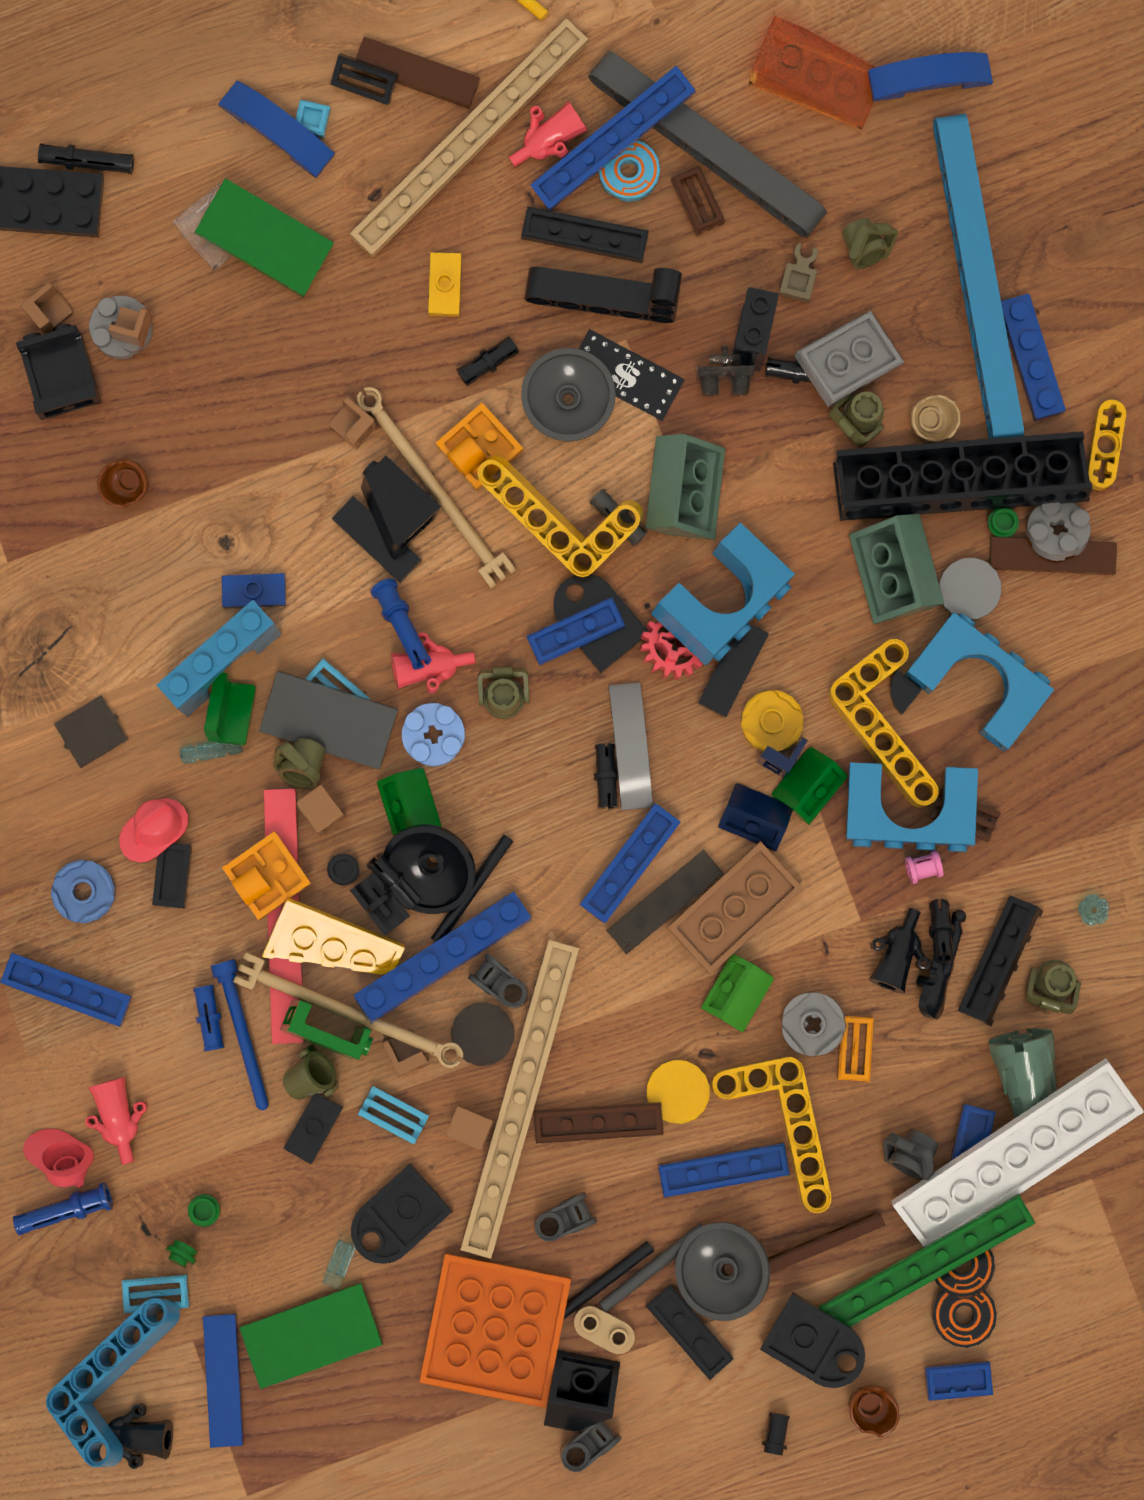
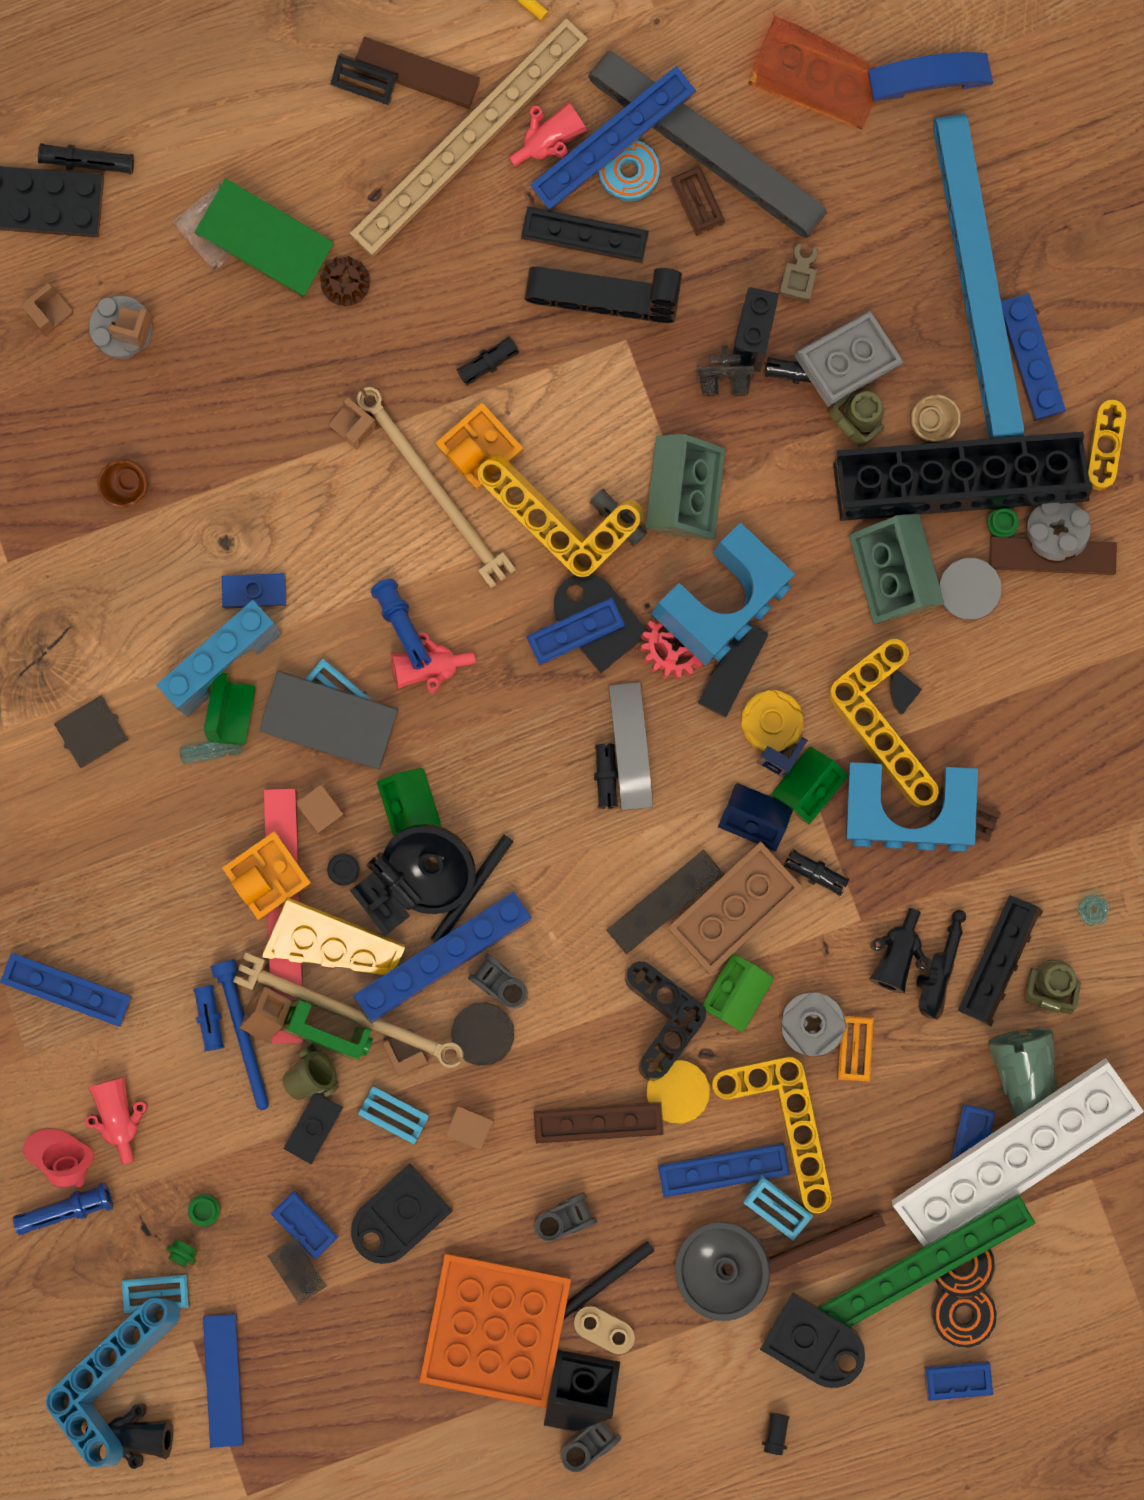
(58, 371): black panel -> none
(64, 891): medium blue tile -> none
(153, 829): coral piece -> none
(172, 876): black tile -> none
(265, 1014): none -> medium nougat panel
(277, 127): blue slope -> none
(297, 1270): none -> clear smoke hips
(299, 763): olive piece -> none
(304, 1224): none -> blue plate
(311, 1335): green tile -> none
(313, 117): medium azure tile -> none
(338, 1264): clear light blue piece -> none
(354, 291): none -> reddish brown gear
(362, 528): black tile -> none
(396, 504): black slope -> none
(422, 749): light blue plate -> none
(444, 284): yellow plate -> none
(503, 696): olive piece -> none
(519, 1099): tan plate -> none
(573, 374): dark grey dish -> none
(630, 863): blue plate -> none
(635, 377): black sticker -> none
(644, 1274): dark grey bar -> none
(672, 1011): none -> black beam
(689, 1332): black tile -> none
(756, 1191): none -> medium azure tile
(816, 872): none -> black pin
(865, 242): olive piece -> none
(874, 1410): dark orange hair -> none
(913, 1153): dark grey piece -> none
(924, 867): bright pink bush -> none
(941, 931): black pin -> none
(1023, 690): dark azure arch -> none

